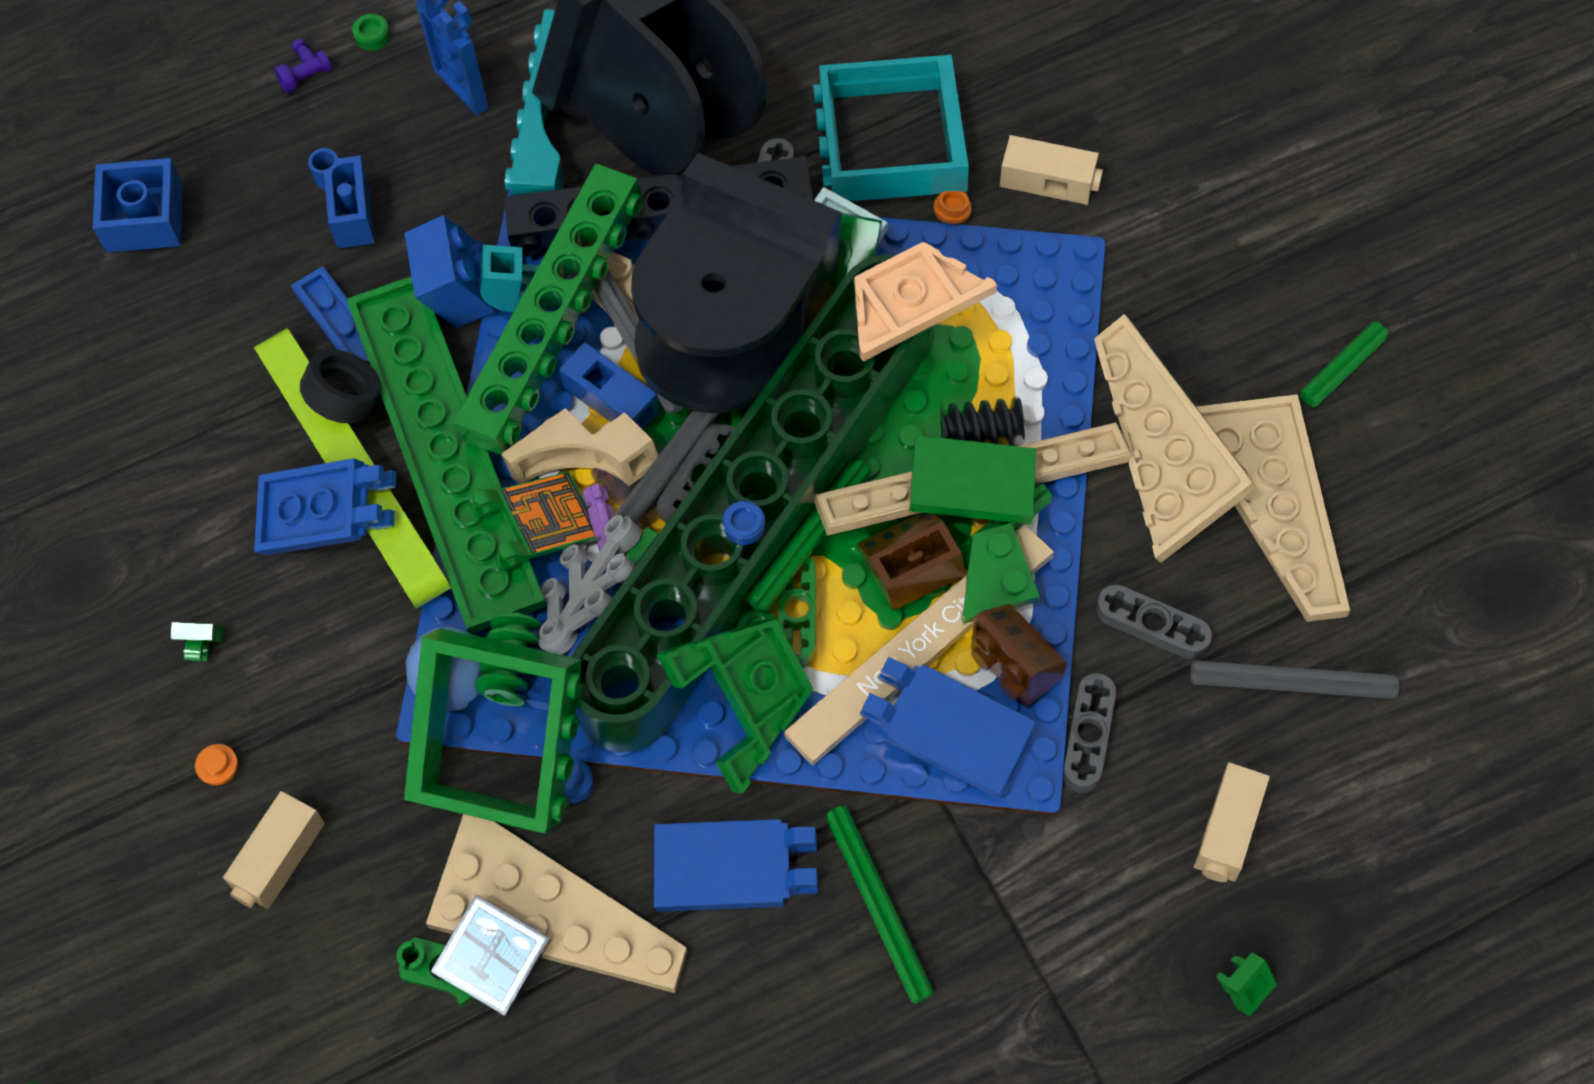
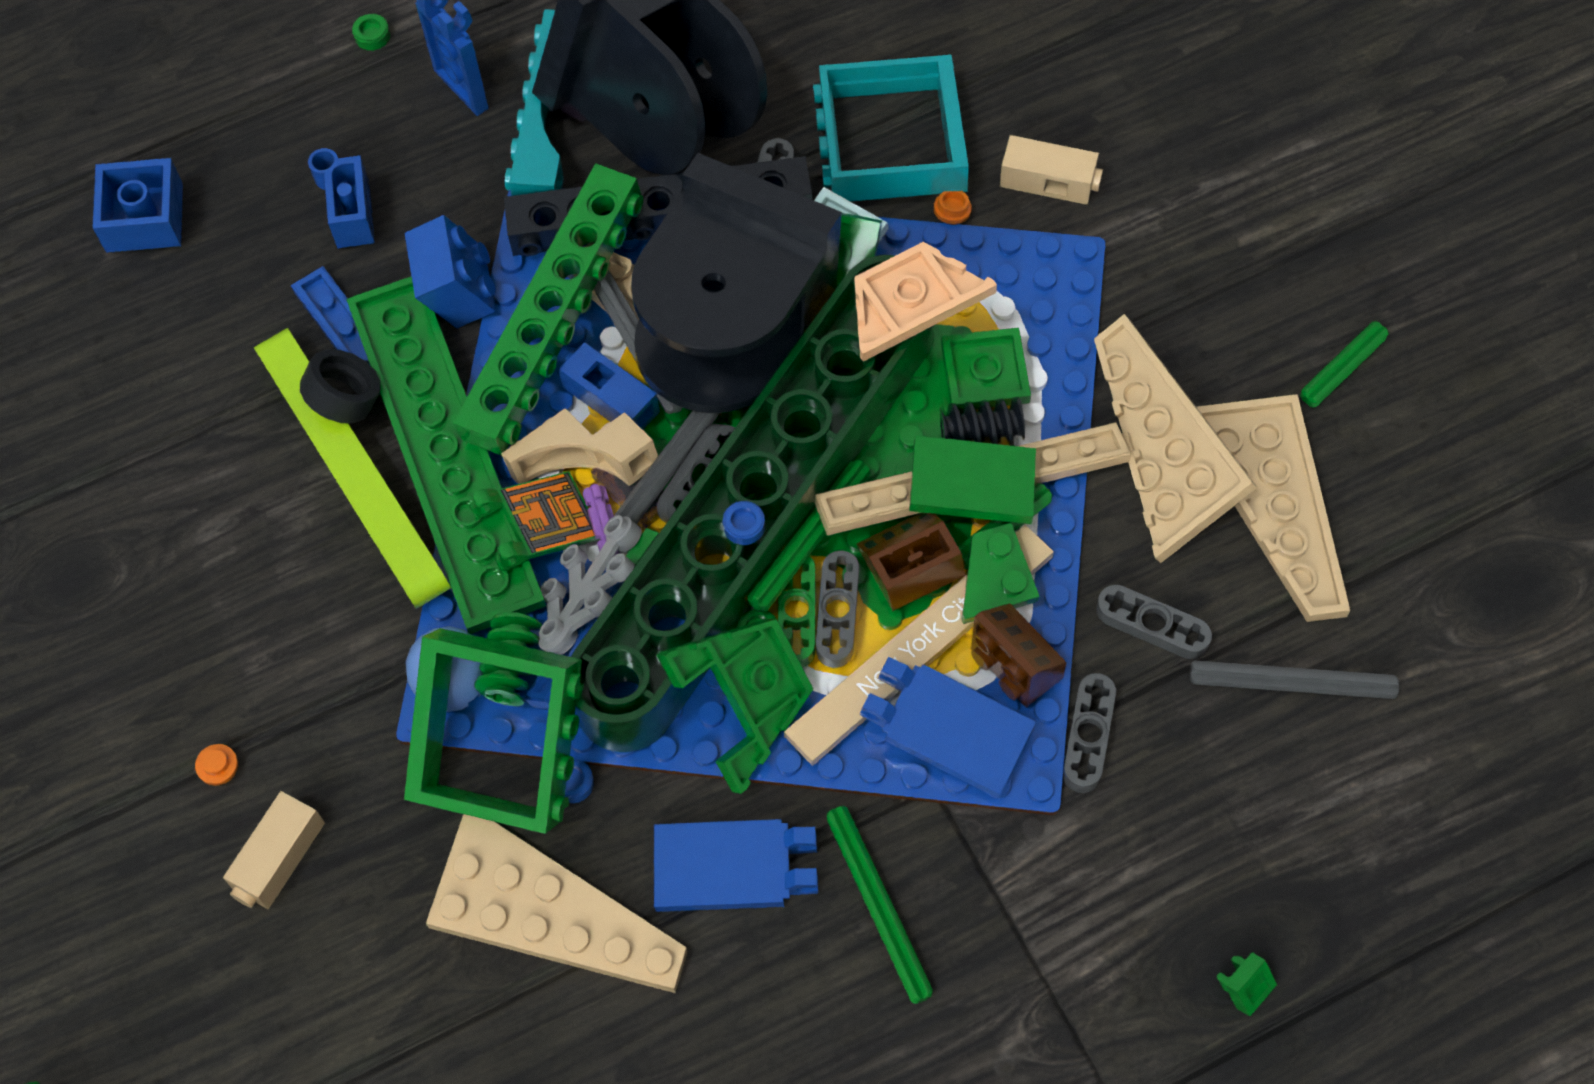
(197, 638): tile -> none
(311, 64): dark purple piece -> none
(319, 506): blue tile -> none
(420, 970): green piece -> none
(491, 955): tile -> none
(504, 276): teal brick -> none
(846, 636): none -> dark grey beam
(985, 367): none -> green plate
(1231, 823): tan brick -> none

